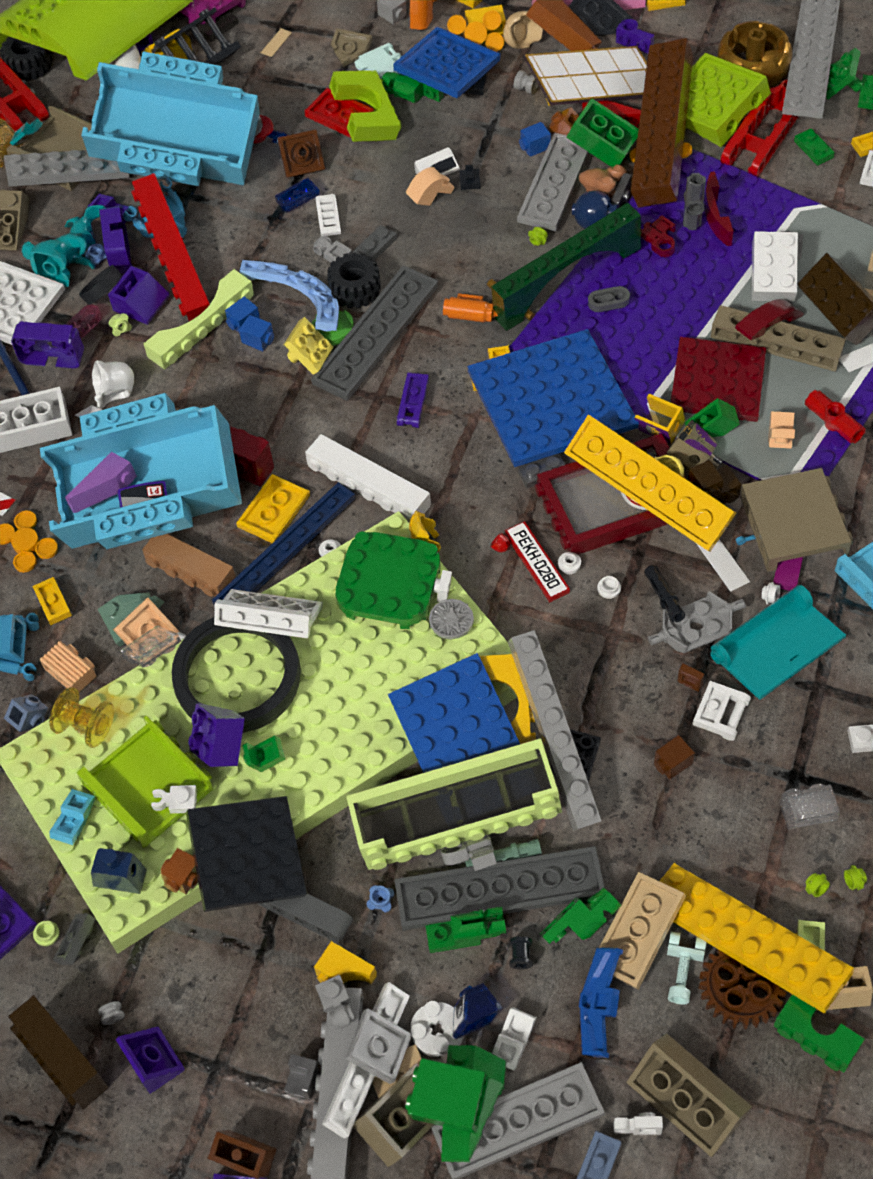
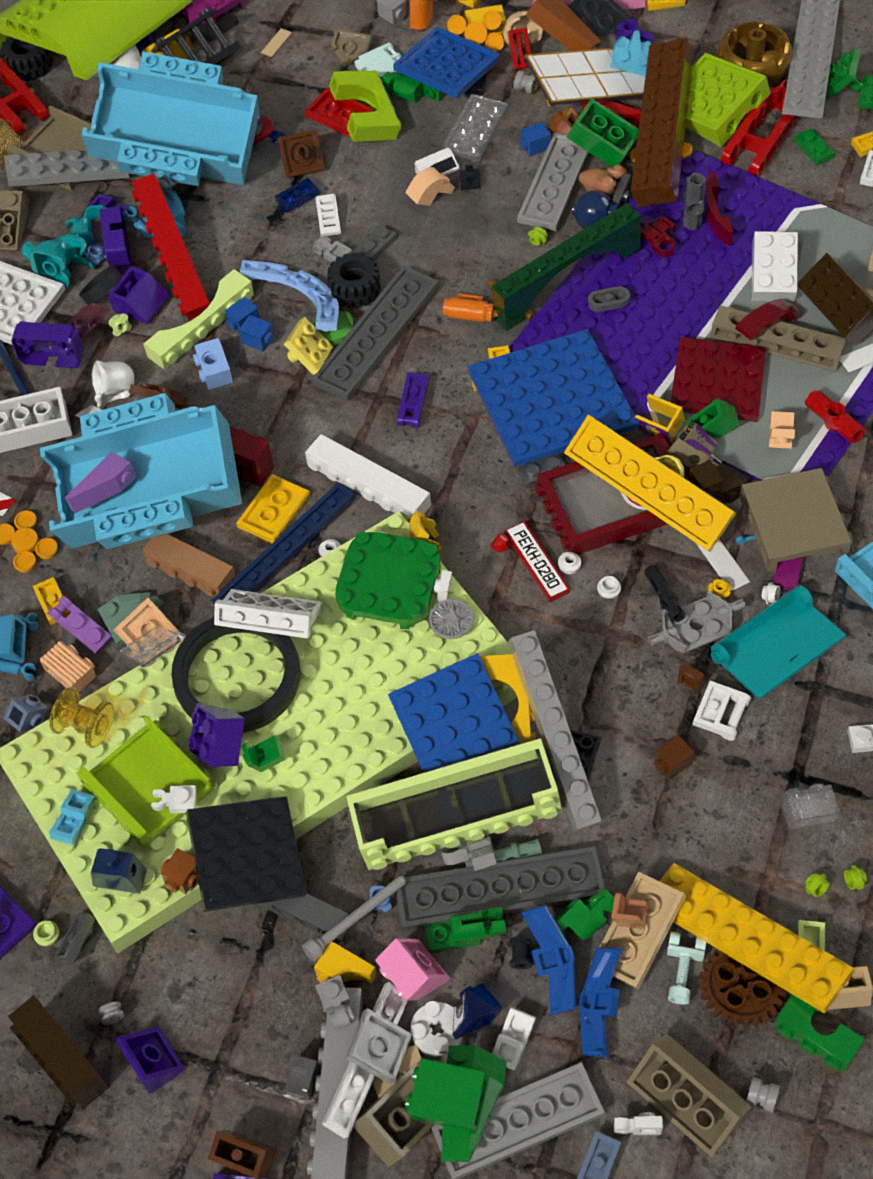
(25, 132): teal slope -> none
(80, 625): none -> medium lavender plate
(141, 493): slope -> none
(150, 390): none -> reddish brown plate
(213, 364): none -> light blue brick
(315, 947): none -> light grey piece
(411, 968): none -> bright pink slope
(475, 127): none -> clear plate
(523, 65): none -> red tile
(553, 958): none -> blue plate
(629, 912): none -> nougat panel
(630, 54): none -> medium azure plate
(719, 583): none -> yellow plate
(762, 1094): none -> light grey wheel

